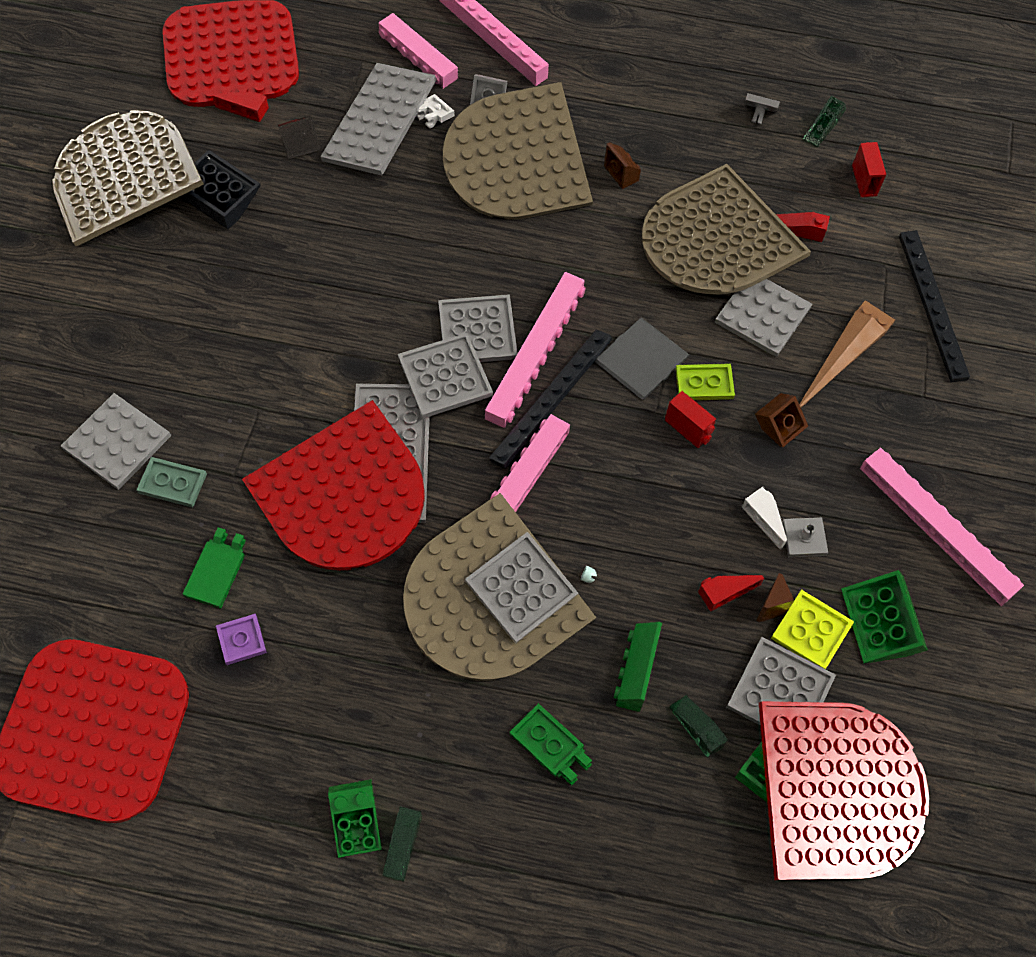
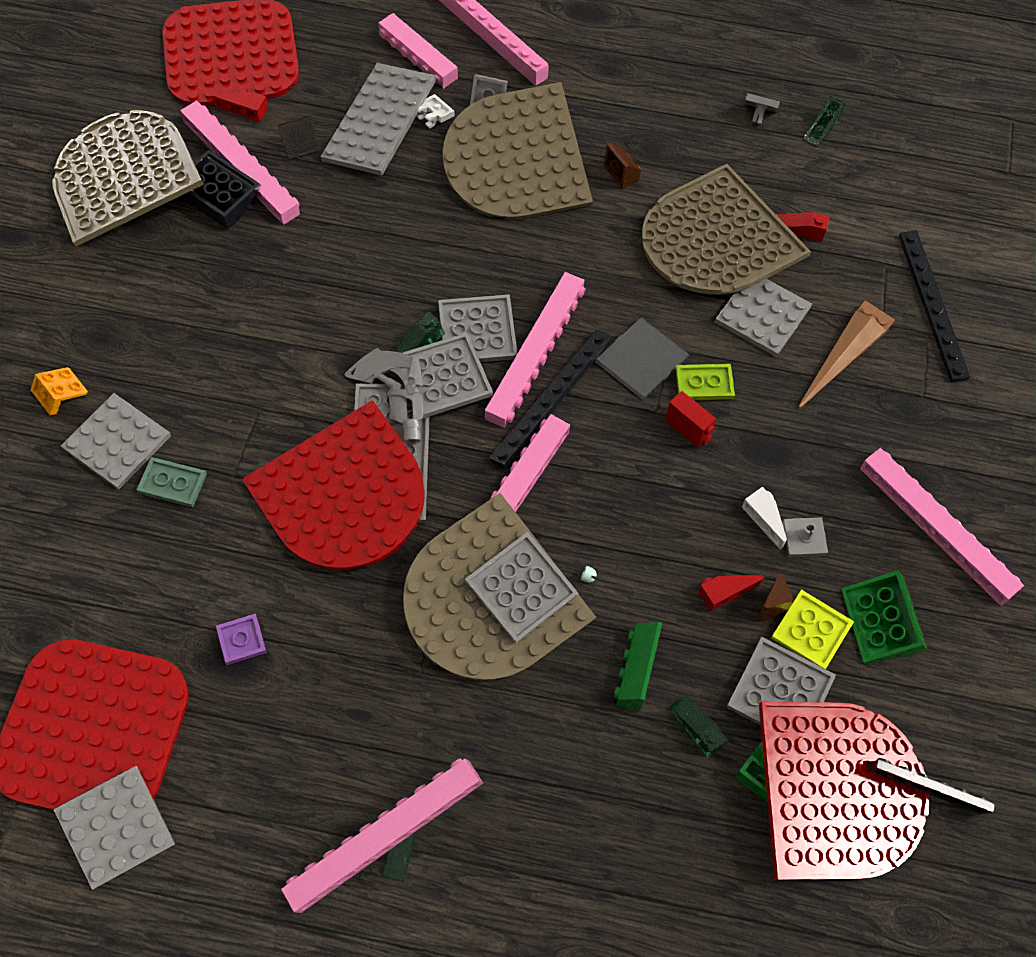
(56, 386): none -> light orange bracket
(114, 827): none -> light grey plate
(215, 570): green tile -> none
(224, 145): none -> bright pink brick
(354, 818): green slope -> none
(381, 836): none -> bright pink brick
(408, 368): none -> light grey piece
(422, 333): none -> clear green slope
(550, 744): green tile -> none
(782, 419): reddish brown slope -> none
(869, 169): red brick -> none
(934, 788): none -> plate

